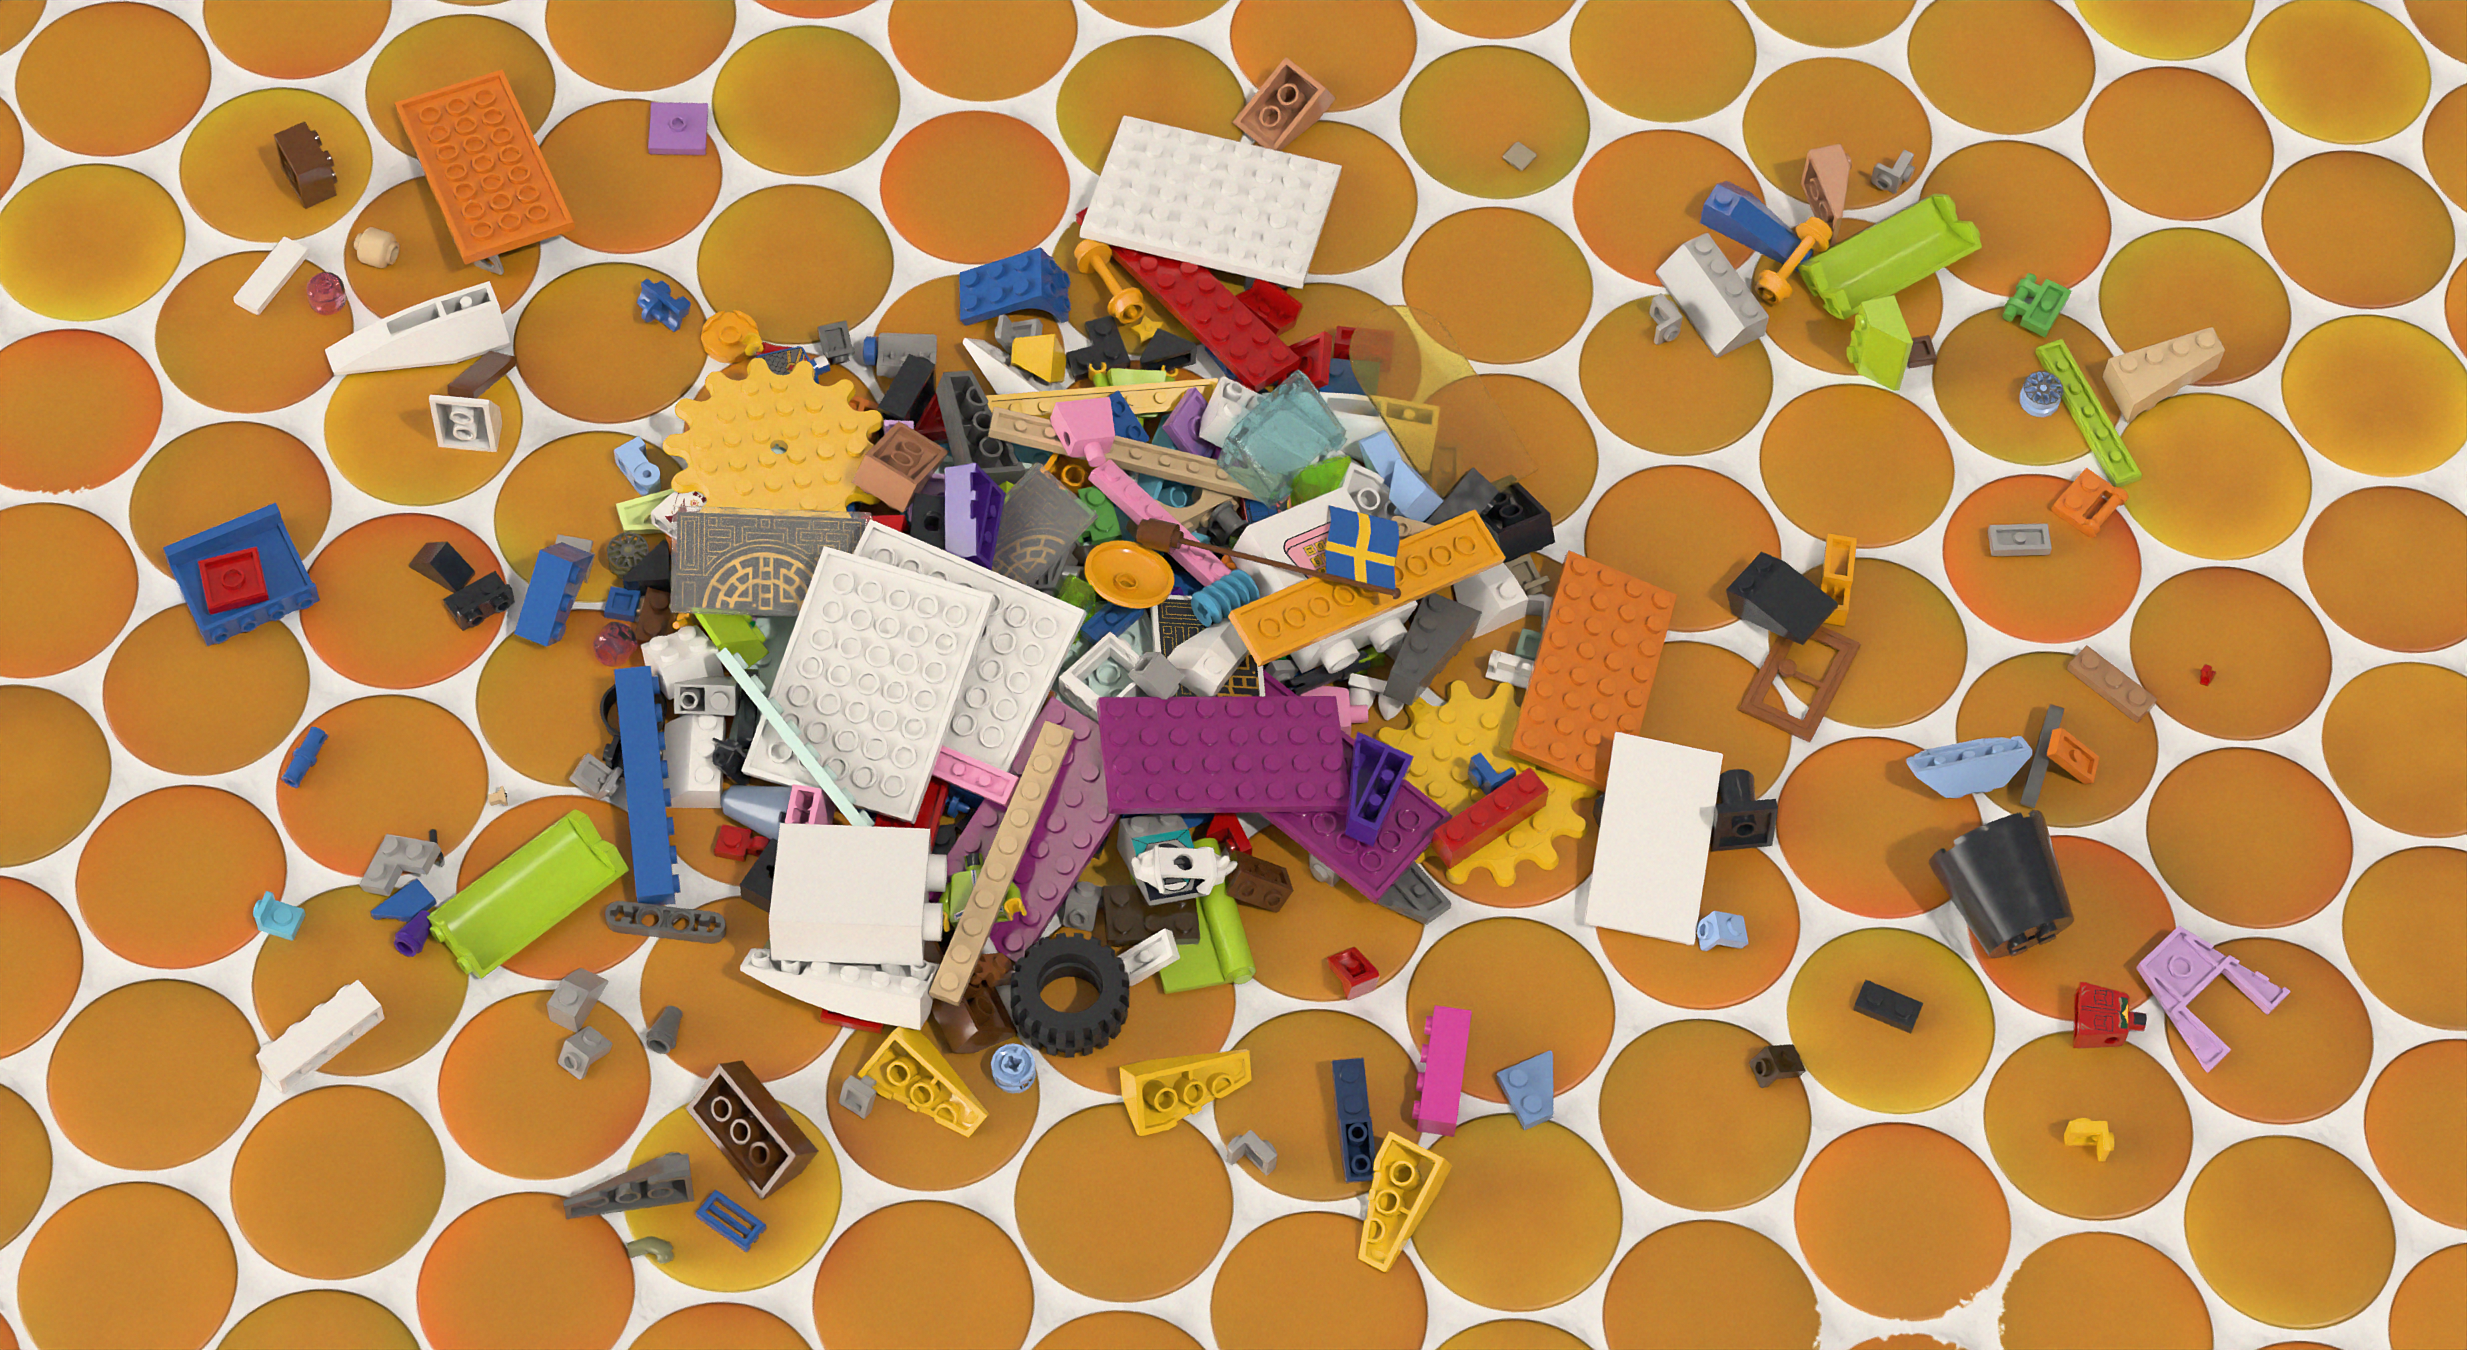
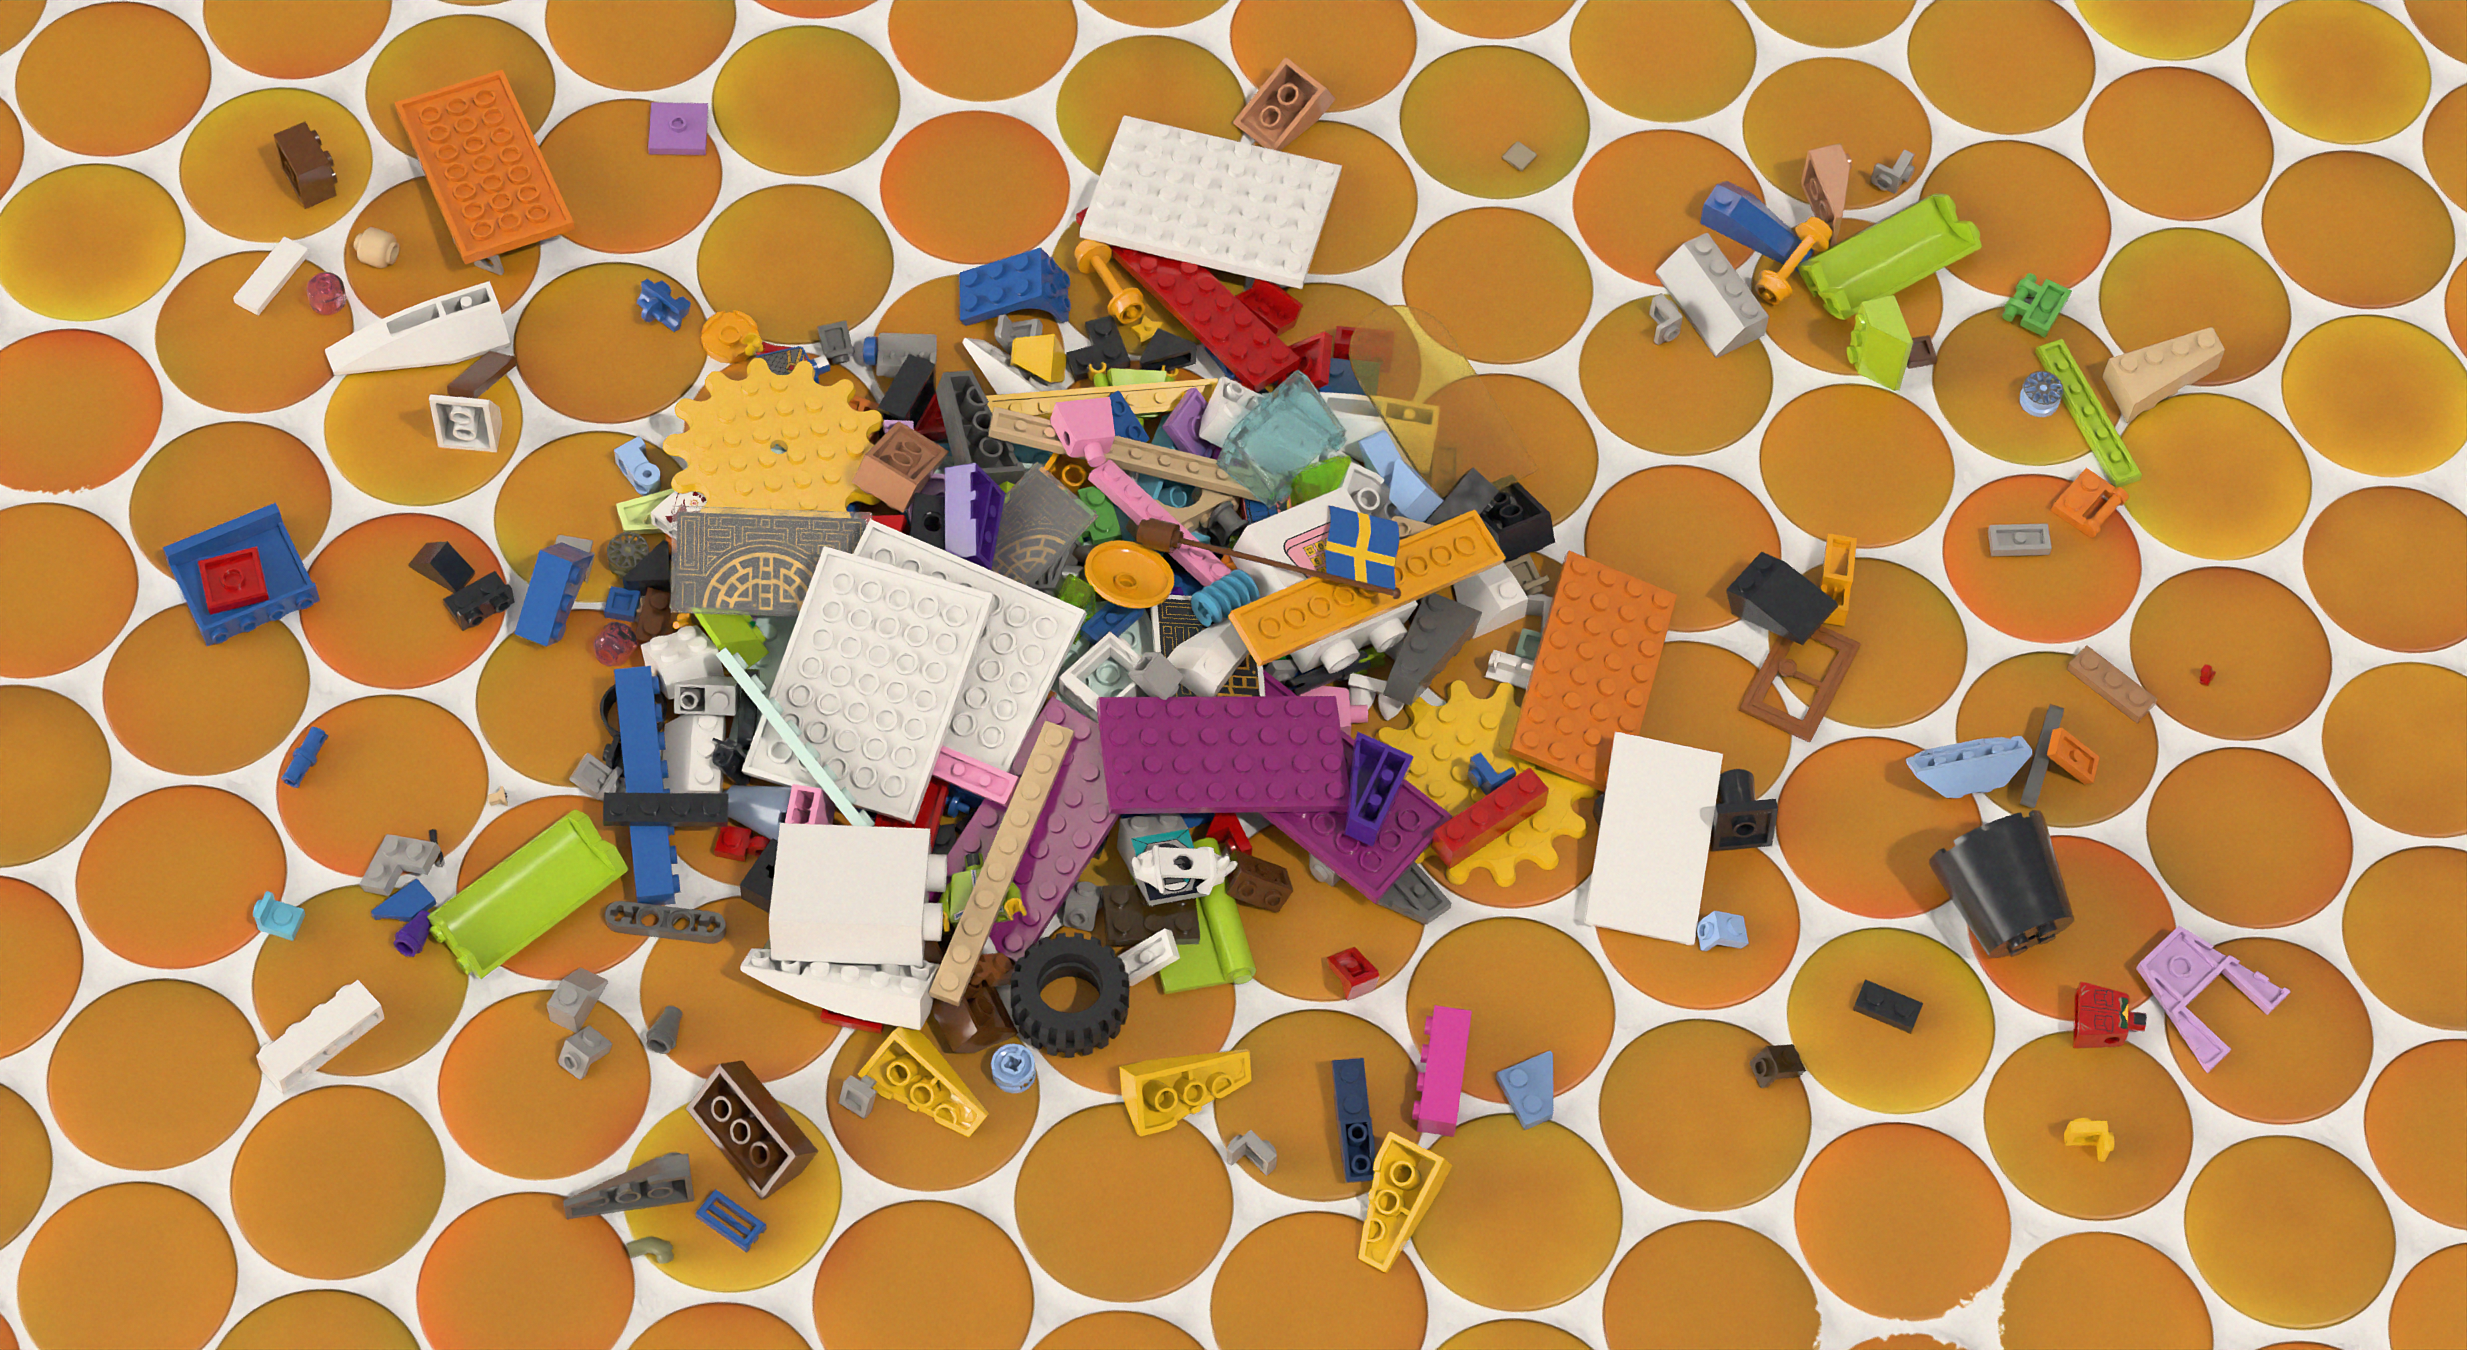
(666, 809): none -> black plate

